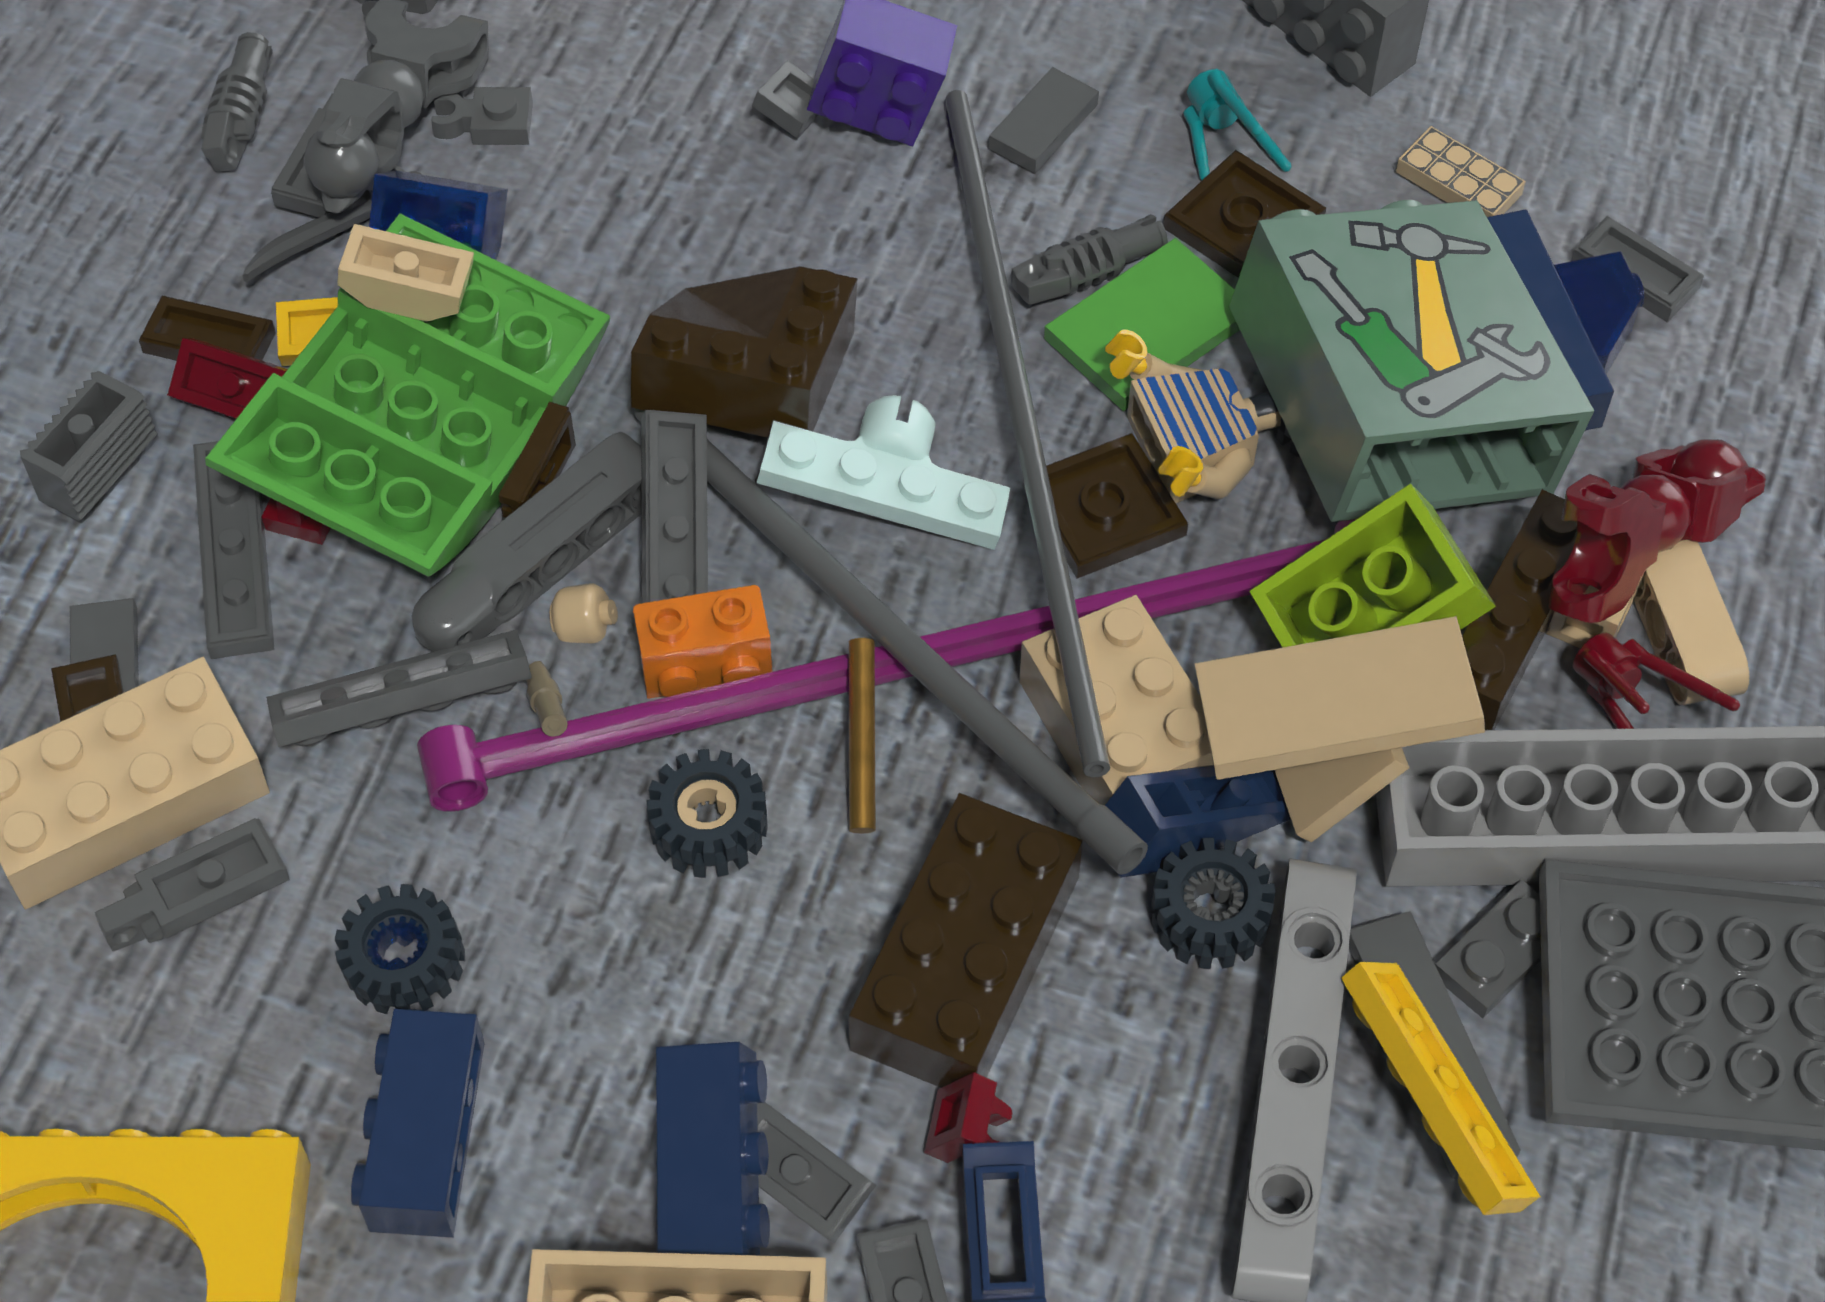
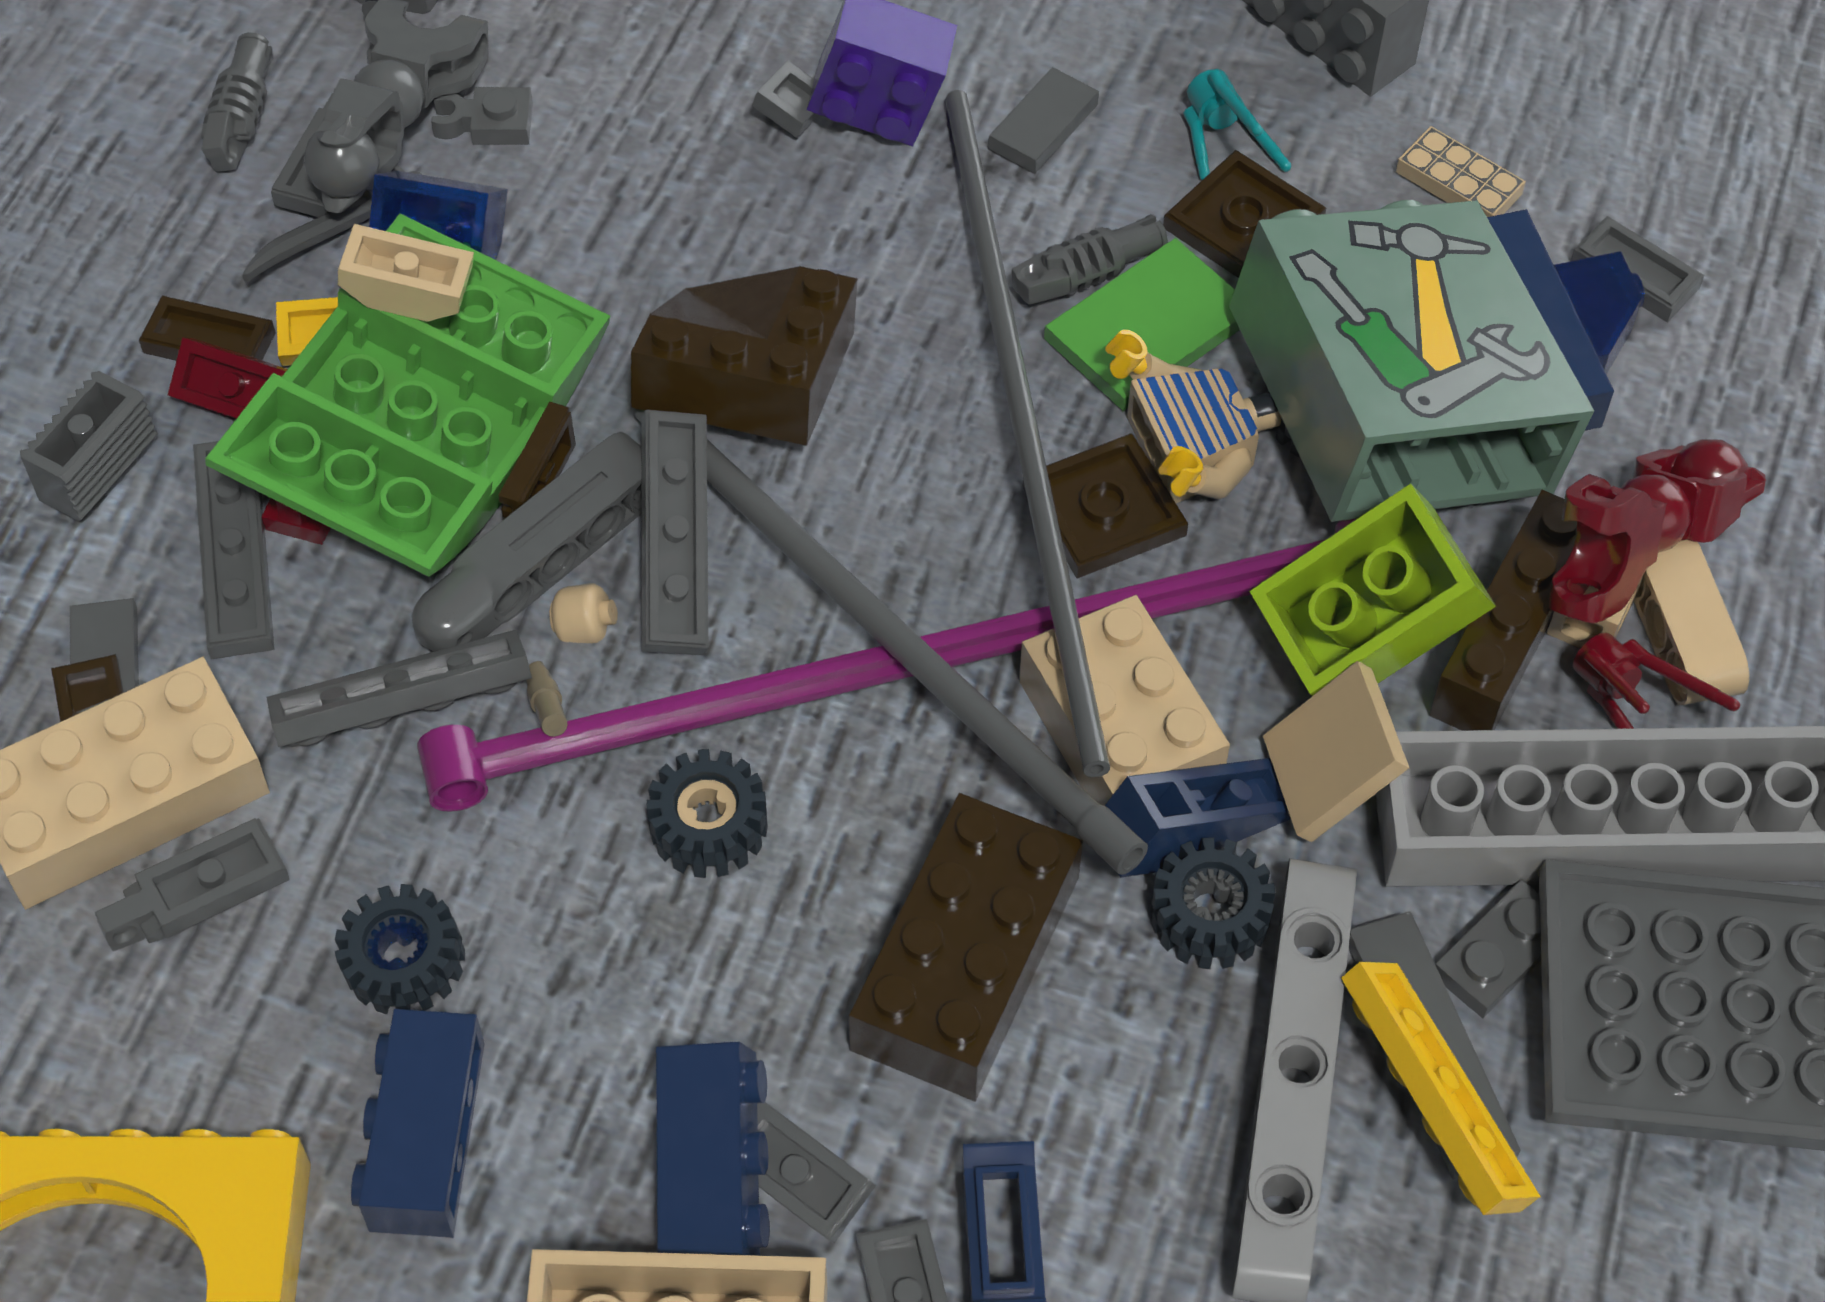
(702, 640): orange bracket -> none
(862, 736): pearl gold bar -> none
(886, 475): light aqua plate -> none
(963, 1116): dark red tile -> none
(1339, 698): tan tile -> none

